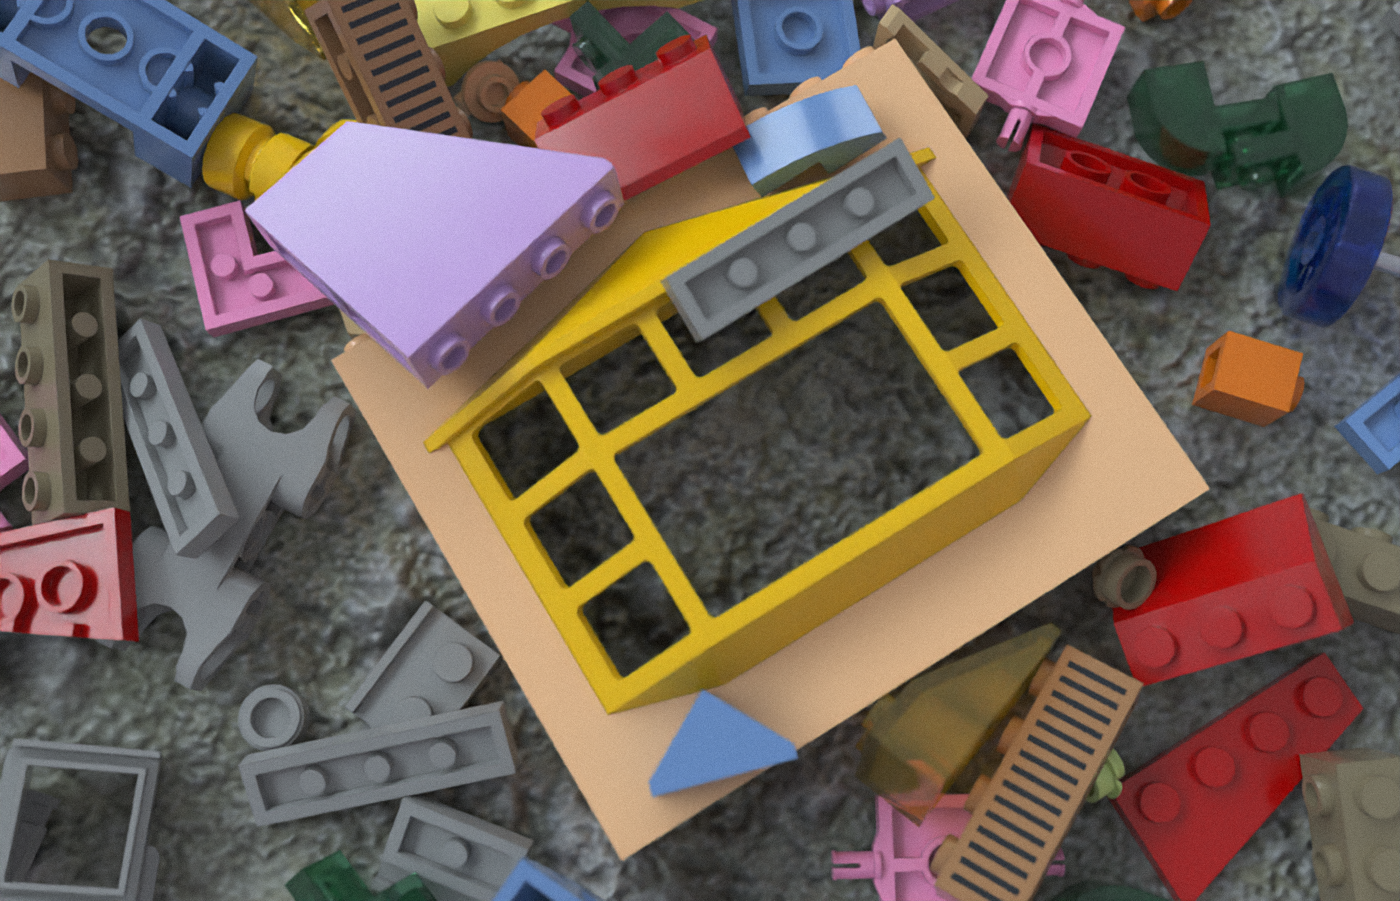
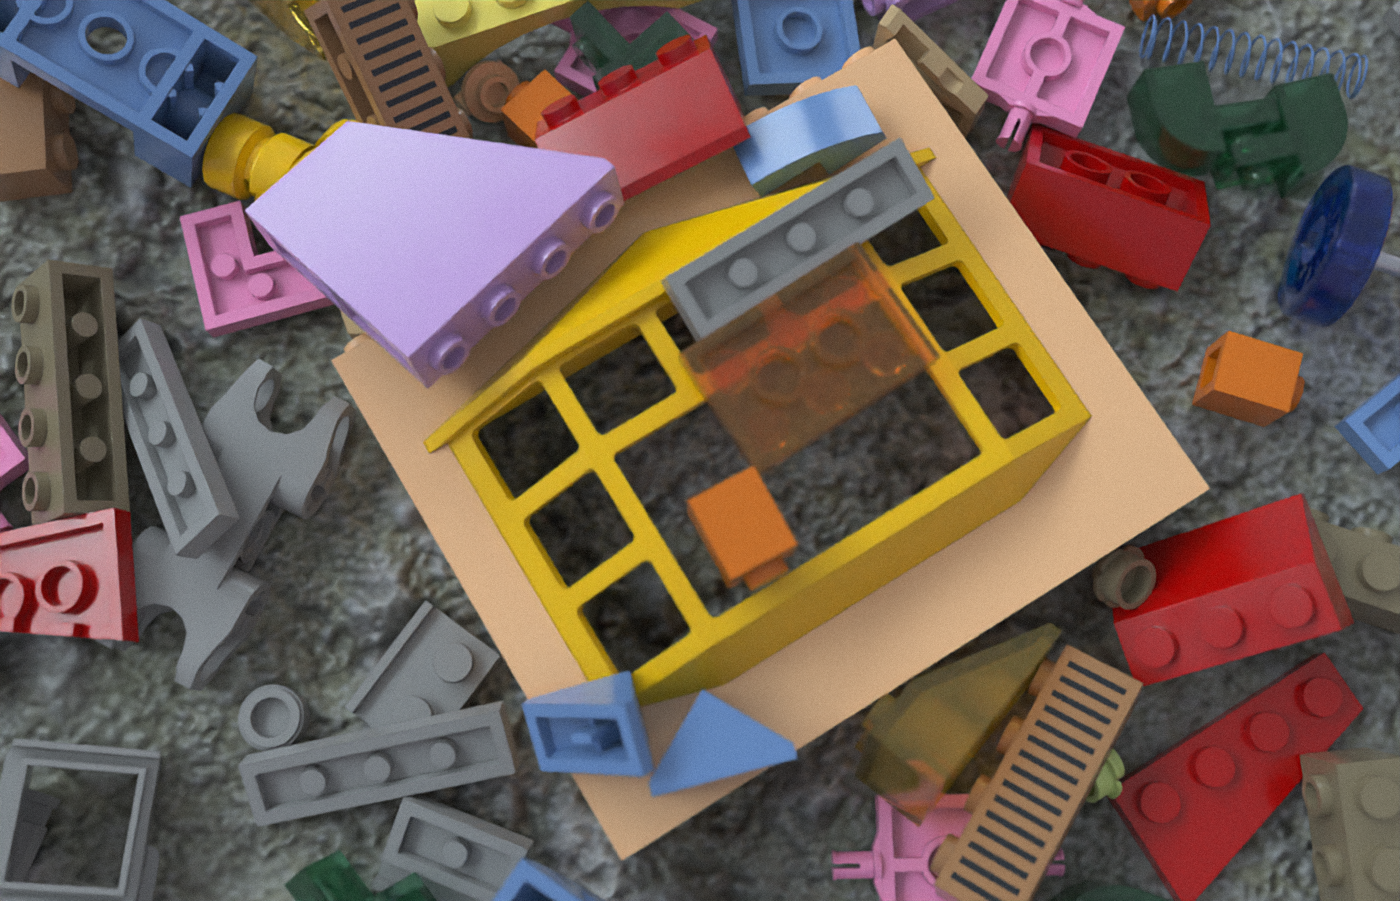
(591, 728): none -> medium blue slope
(743, 530): none -> orange brick
(808, 358): none -> clear orange plate
(1150, 48): none -> medium blue piece

